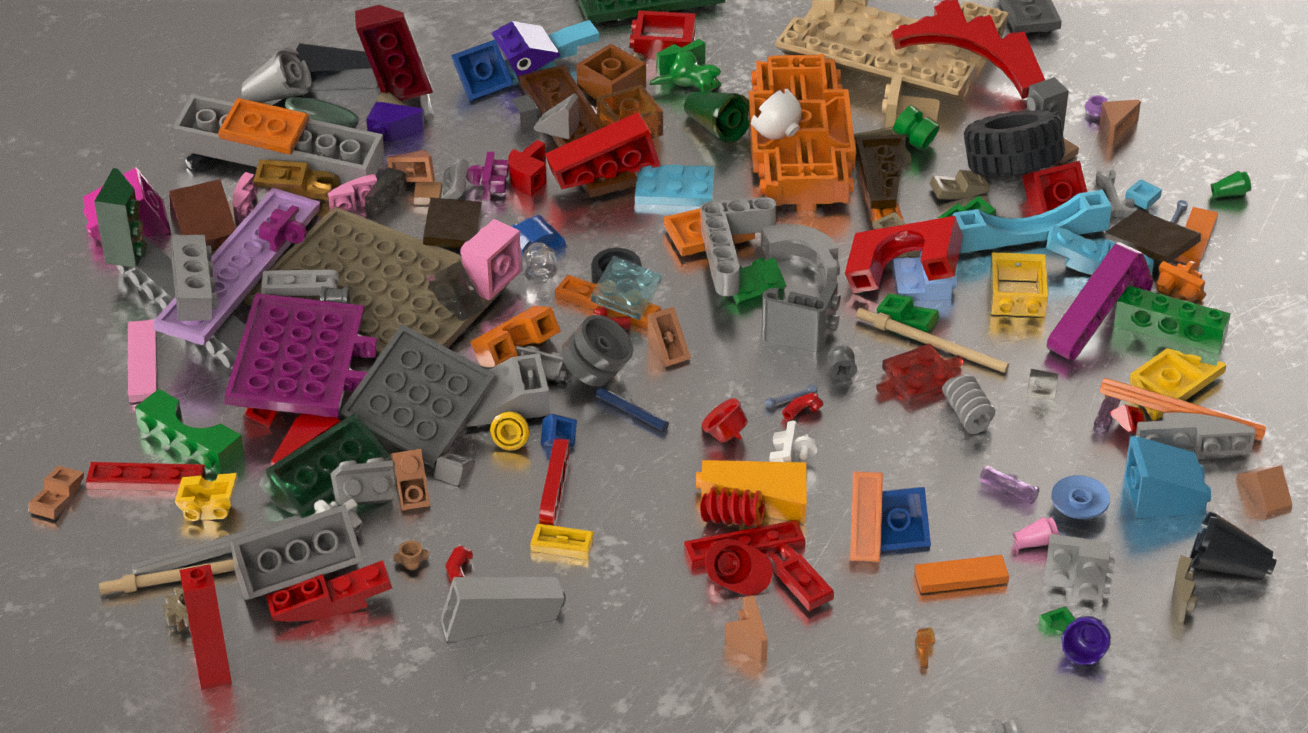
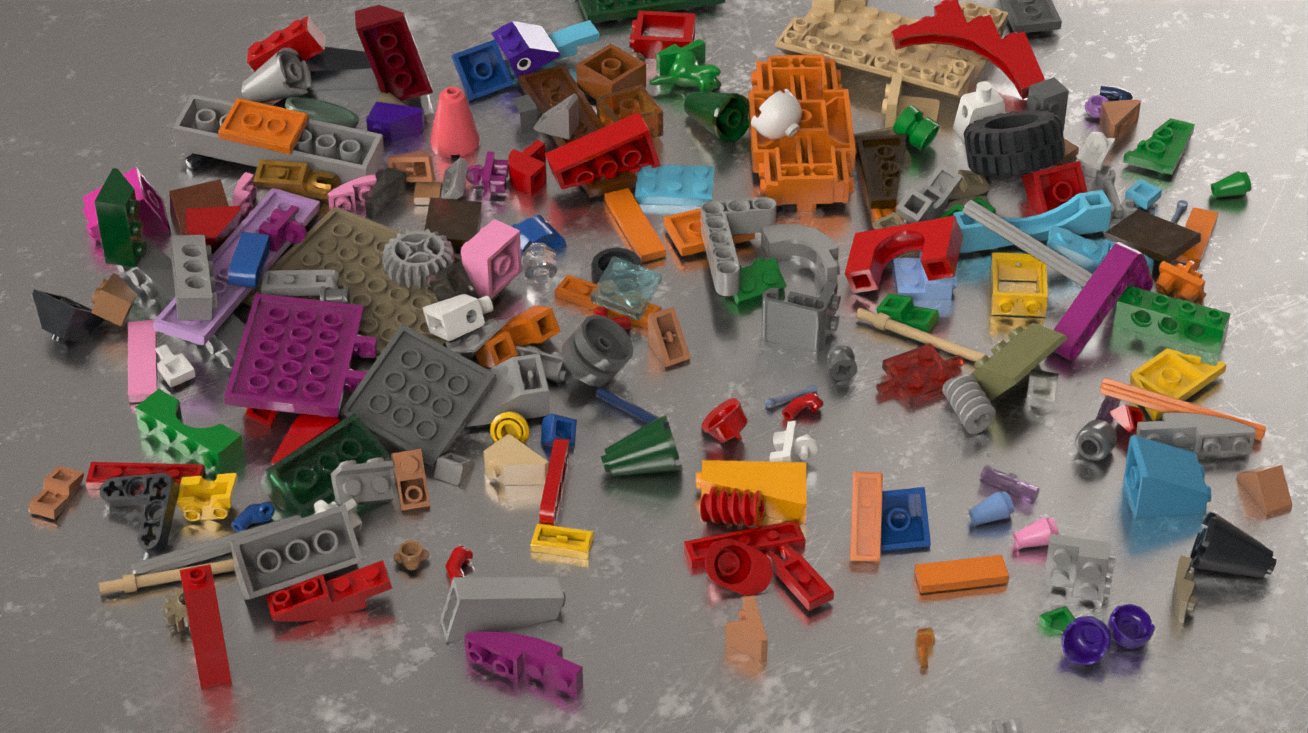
(64, 317): none -> black slope
(113, 300): none -> medium nougat slope
(153, 501): none -> black beam
(173, 368): none -> white plate
(213, 222): none -> red slope
(249, 260): none -> blue beam
(253, 514): none -> blue arm
(300, 35): none -> red arch
(416, 256): none -> light grey gear
(454, 125): none -> coral cone
(457, 315): none -> white torso
(470, 342): none -> light grey hinge
(514, 463): none -> tan slope
(517, 653): none -> magenta slope
(635, 225): none -> orange tile
(643, 451): none -> dark green cone
(931, 198): none -> light grey arch
(976, 106): none -> white torso
(994, 508): none -> medium blue cone
(1015, 358): none -> olive slope
(1027, 243): none -> light grey axle
(1080, 497): medium blue dish -> none
(1095, 153): none -> white hips
(1096, 440): none -> dark grey head
(1115, 93): none -> dark blue arm
(1130, 626): none -> dark purple hair
(1163, 148): none -> green wing

